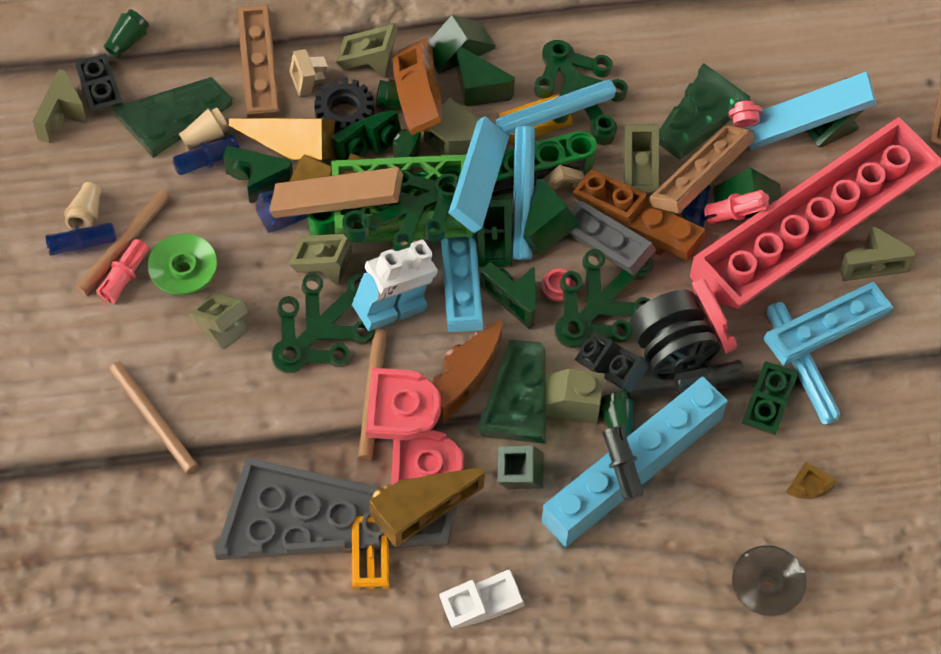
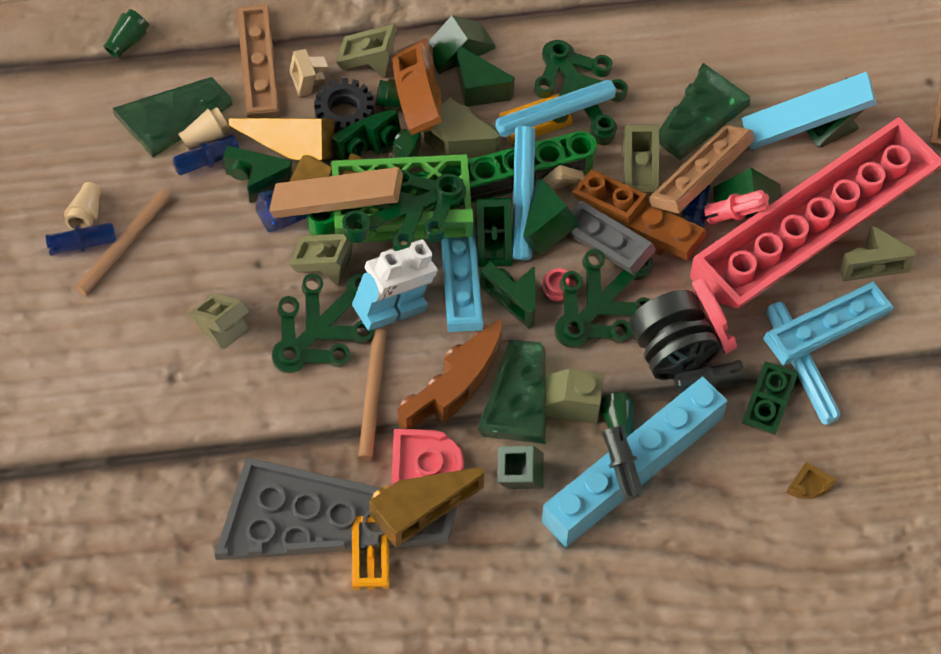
(58, 103): olive slope -> none
(98, 83): pearl dark grey slope -> none
(122, 271): coral axle -> none
(153, 417): medium nougat bar -> none
(181, 252): bright green dish -> none
(401, 404): coral tile -> none
(479, 175): medium azure tile -> none
(481, 601): white slope -> none
(609, 358): pearl dark grey slope -> none
(745, 114): coral plate -> none
(770, 565): clear smoke dish -> none

